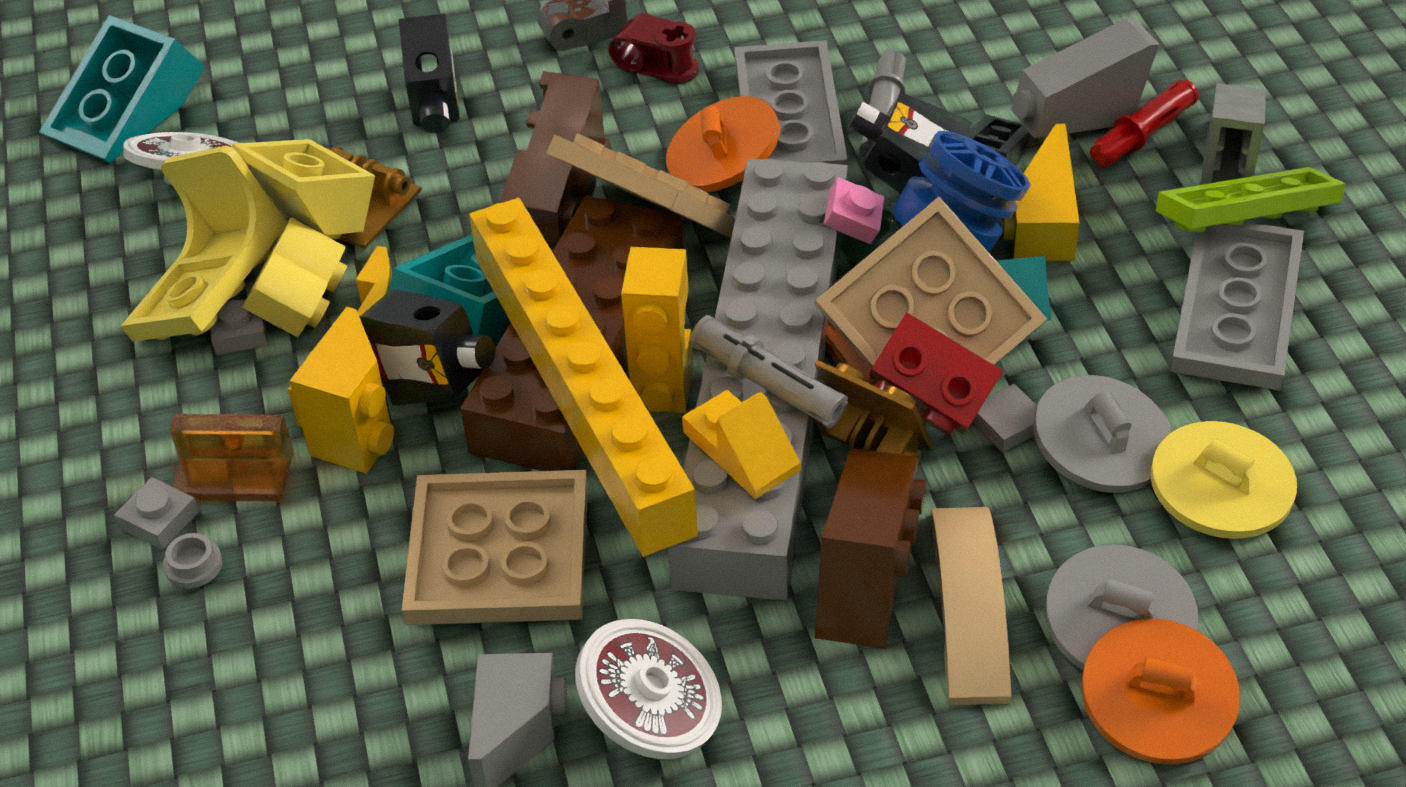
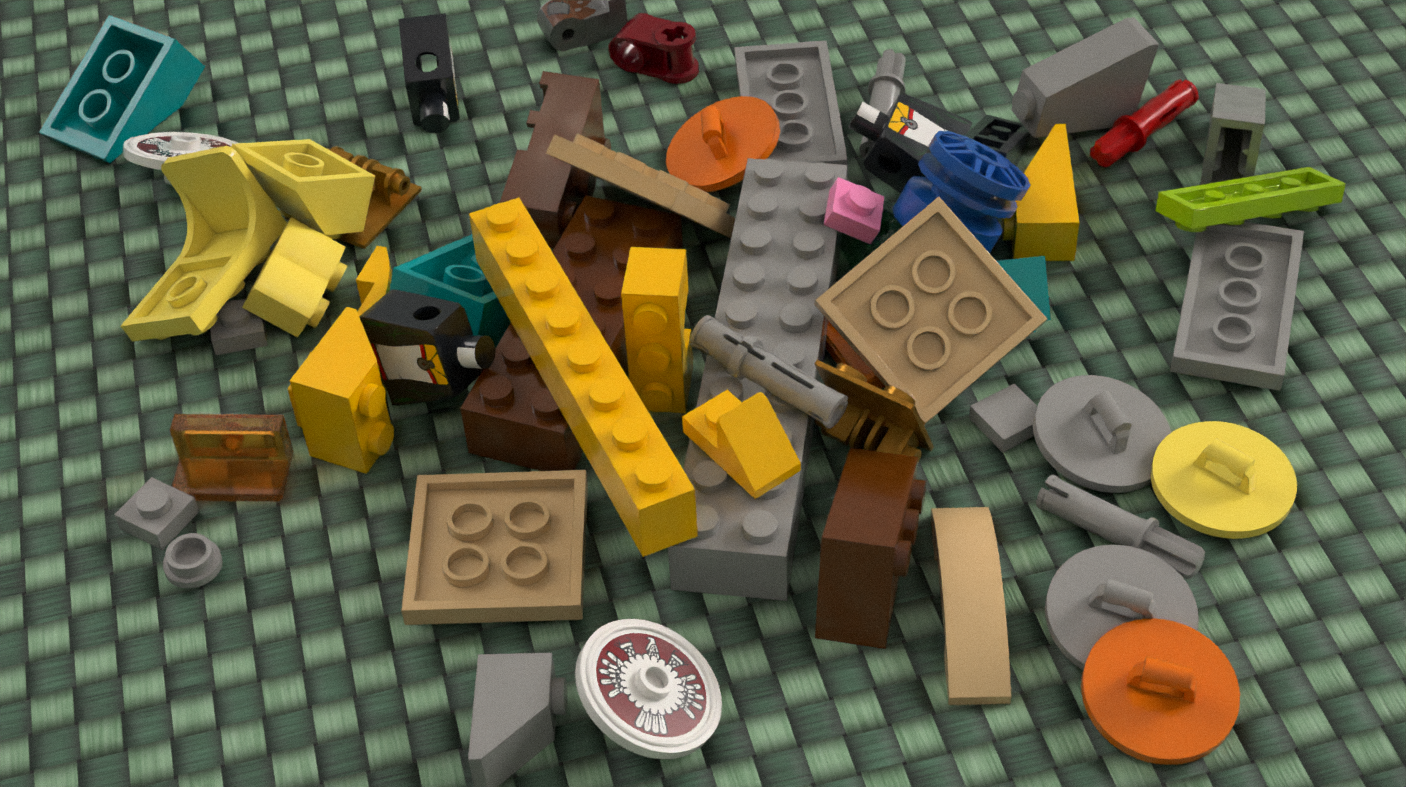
(936, 373): red brick -> none
(1119, 525): none -> light grey axle

